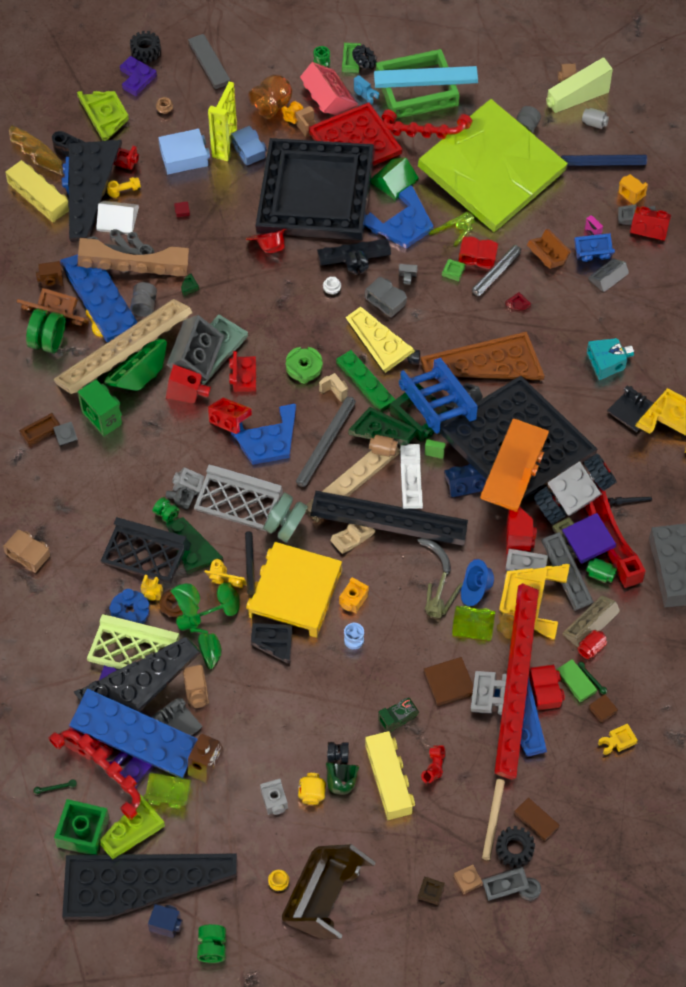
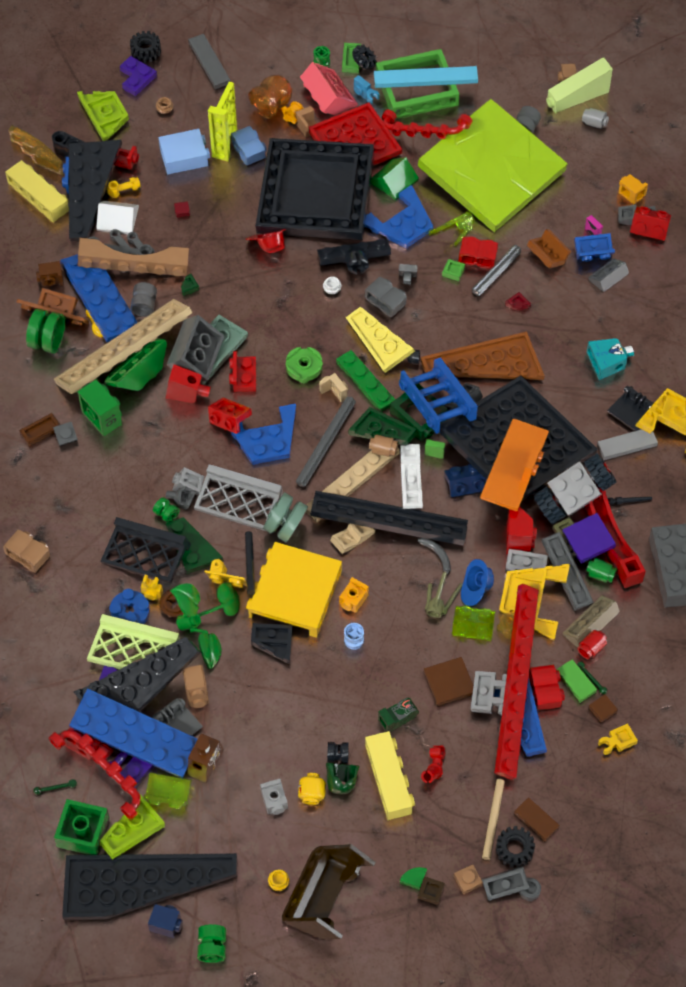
(414, 877): none -> green tile
(597, 160): dark blue axle -> none
(626, 444): none -> light grey tile

